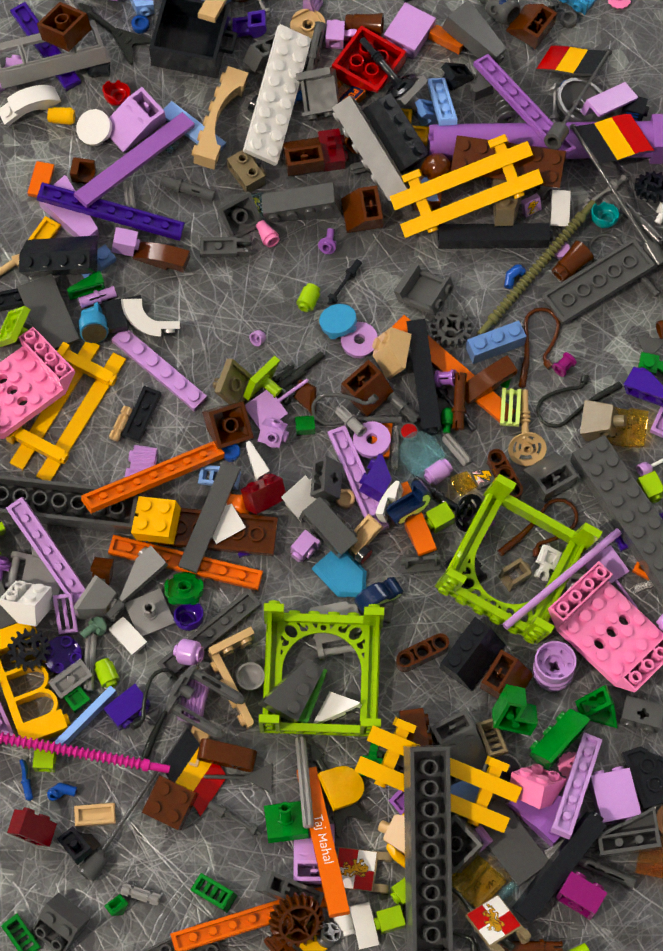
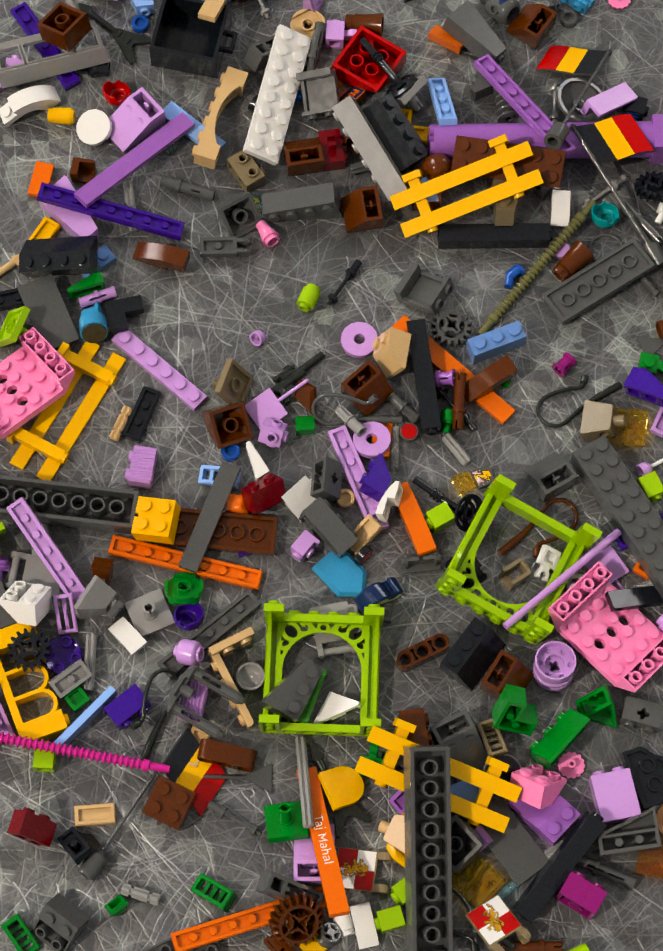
(26, 782): blue piece -> none
(61, 789): blue arm -> none
(96, 625): sand green plate -> none
(106, 673): lime brick -> none
(125, 241): lavender brick -> none
(137, 317): white arch -> none
(145, 568): light grey slope -> none
(152, 477): orange plate -> none
(228, 524): white sticker -> none
(253, 24): dark purple brick -> none
(263, 378): lime tile -> none
(328, 245): medium lavender plate -> none
(338, 320): dark azure tile -> none
(410, 29): lavender brick -> none
(410, 504): dark blue animal -> none
(419, 451): clear light blue tile -> none
(426, 112): medium blue slope -> none
(438, 471): lavender brick -> none
(456, 75): black slope -> none
(504, 467): reddish brown beam -> none
(511, 392): yellowish green tile -> none
(524, 440): tan dish -> none
(531, 205): lavender tile -> none
(547, 363): reddish brown piece -> none
(576, 786): lavender plate -> none
(633, 598): none -> black tile

